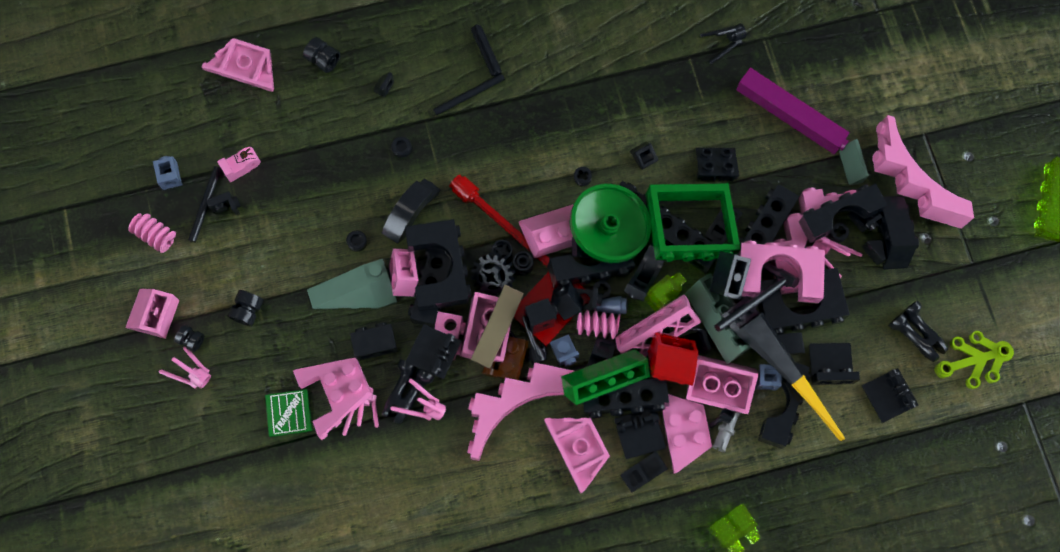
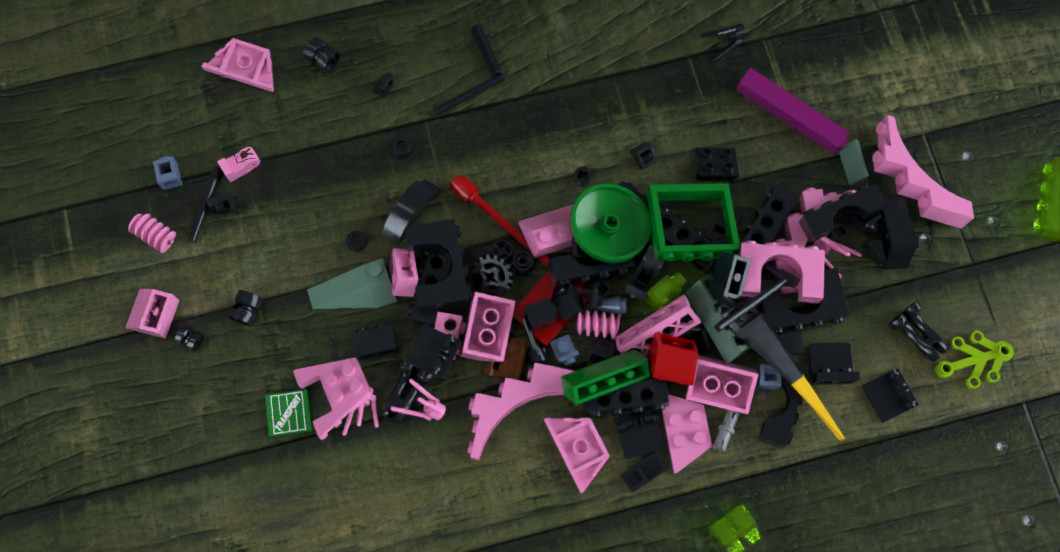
(198, 377): bright pink plant -> none
(497, 326): dark tan slope -> none
(725, 415): black hand -> none

